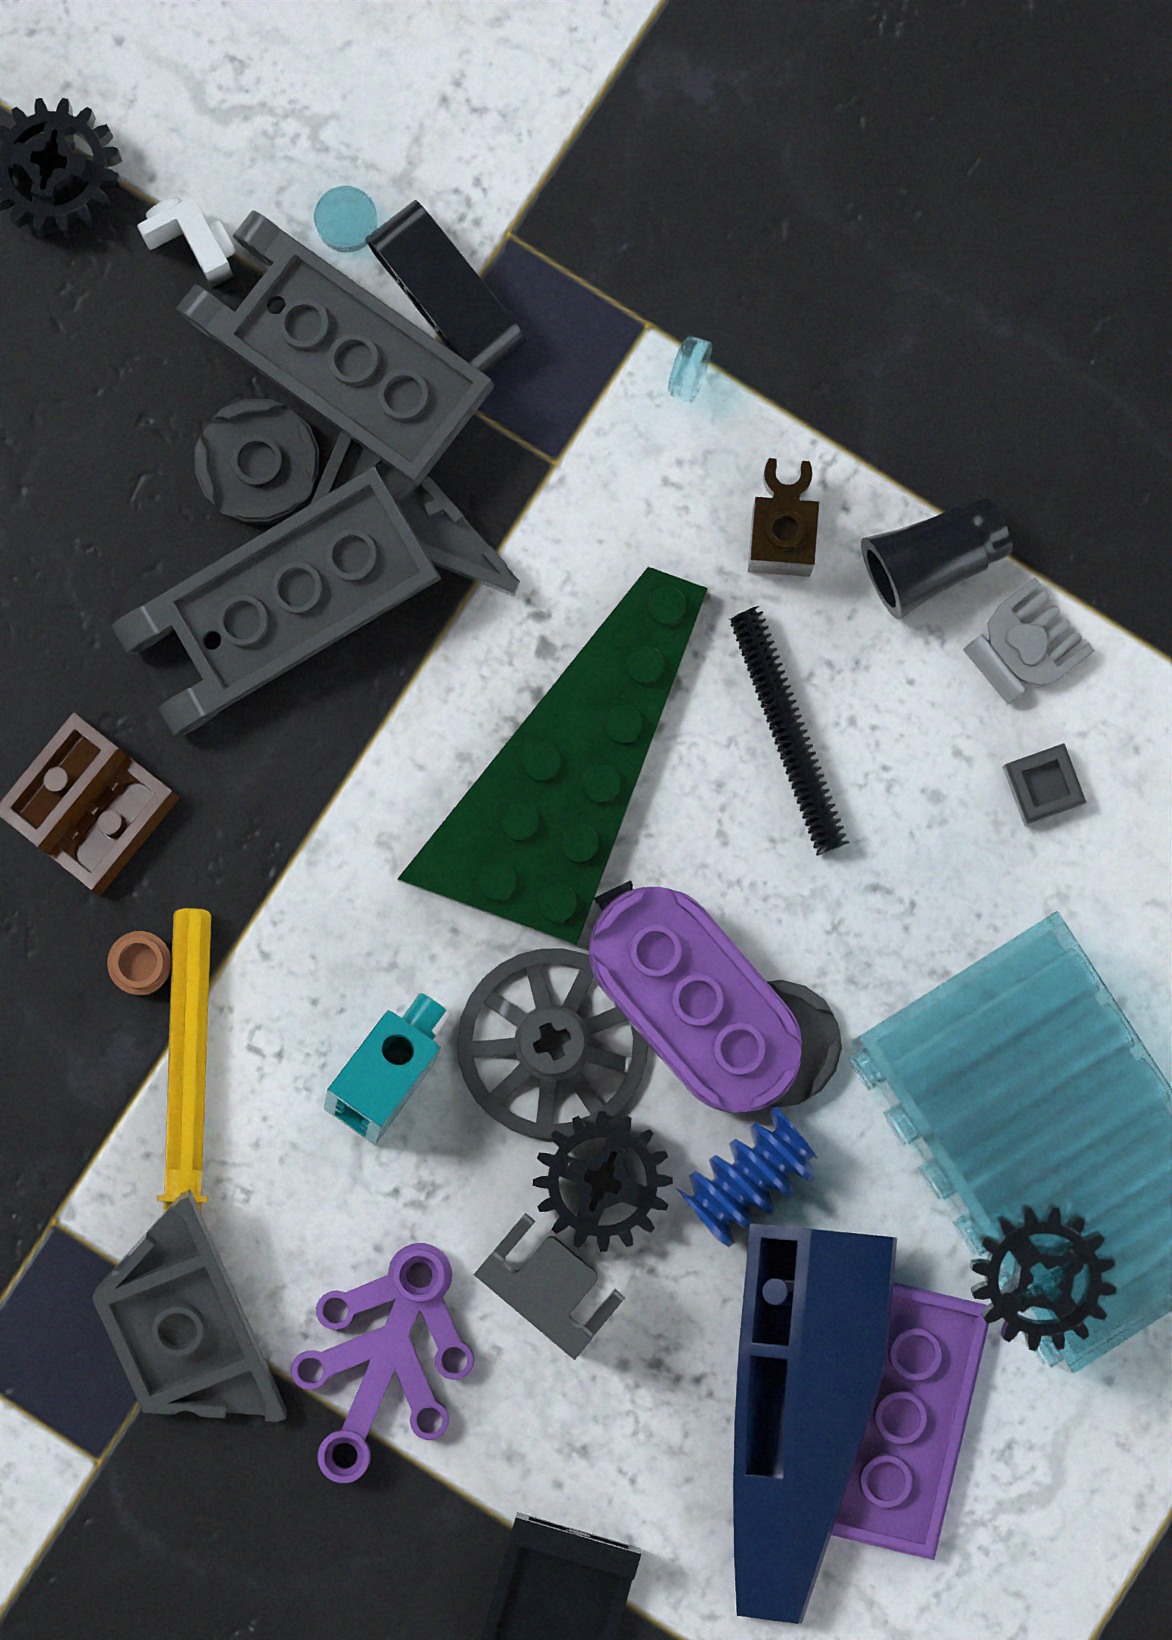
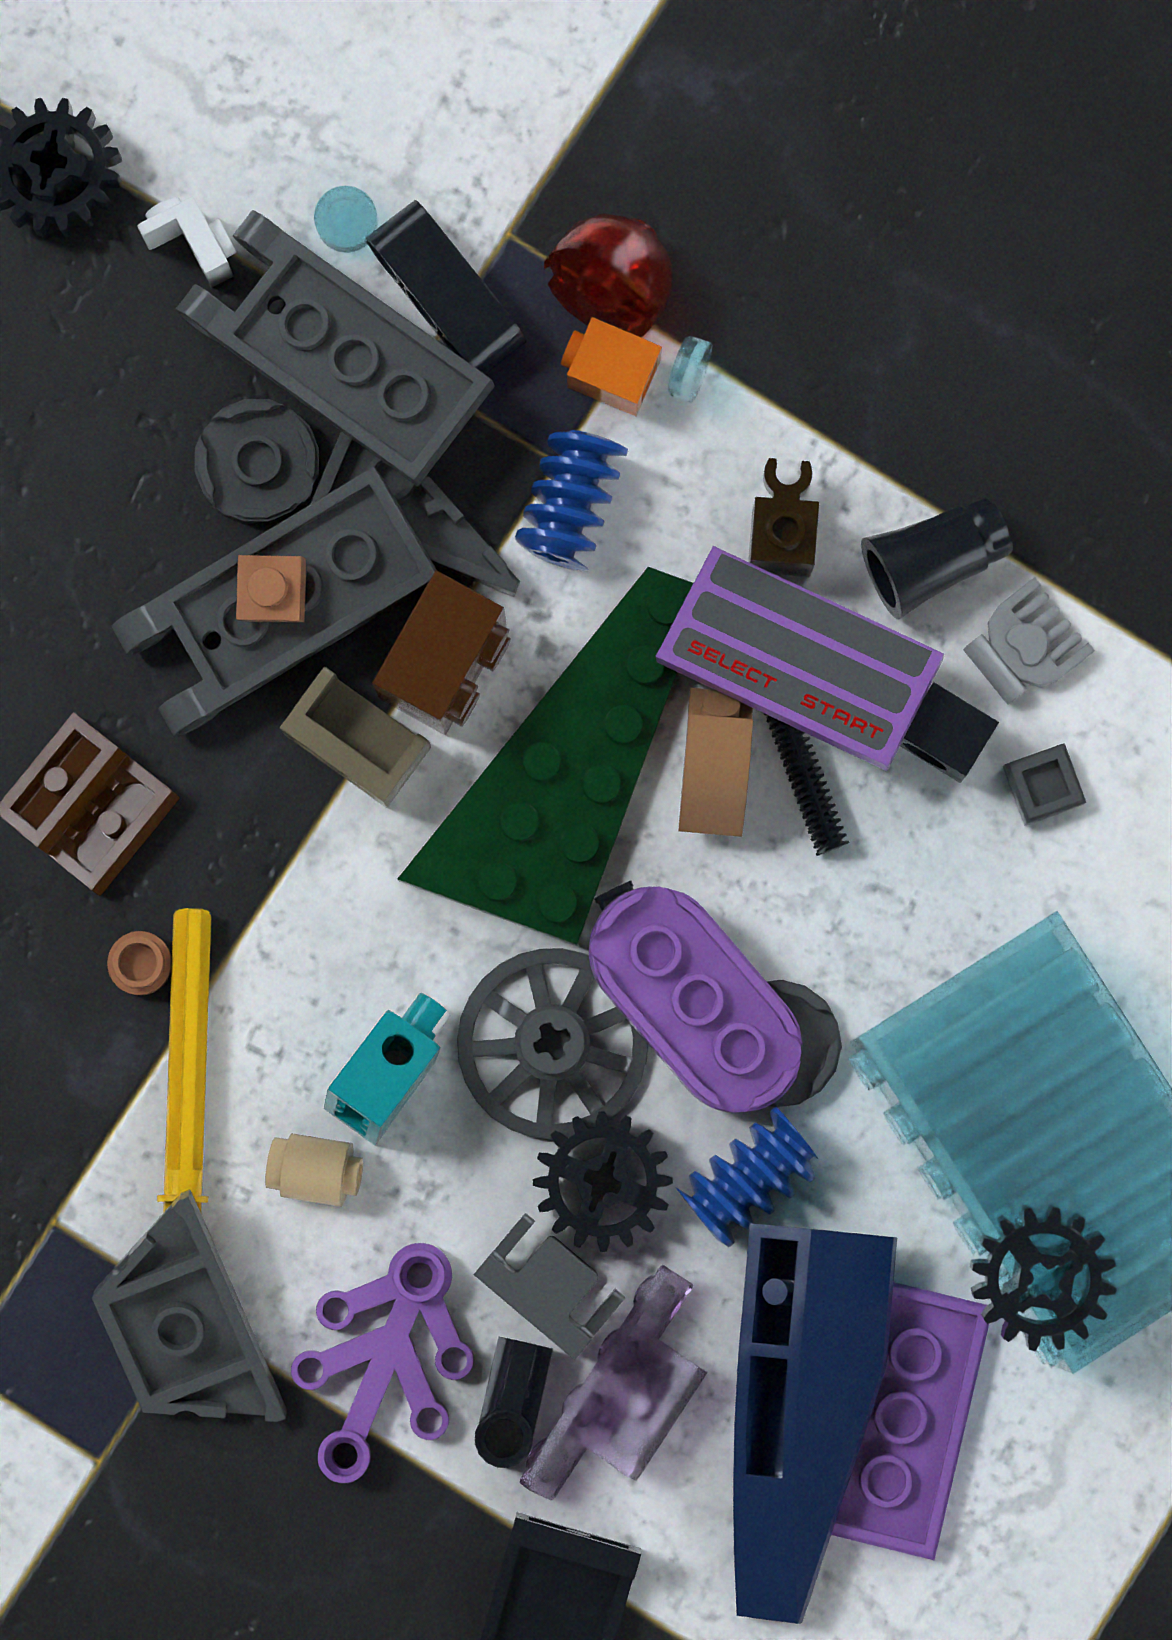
(271, 588): none -> nougat plate
(313, 1169): none -> tan brick
(355, 738): none -> dark tan panel
(442, 654): none -> reddish brown brick
(513, 1394): none -> black piece
(569, 497): none -> blue piece
(611, 365): none -> orange brick
(612, 272): none -> clear red cylinder
(626, 1398): none -> clear purple bracket
(715, 764): none -> medium nougat brick
(800, 658): none -> dark grey tile
(948, 732): none -> black brick

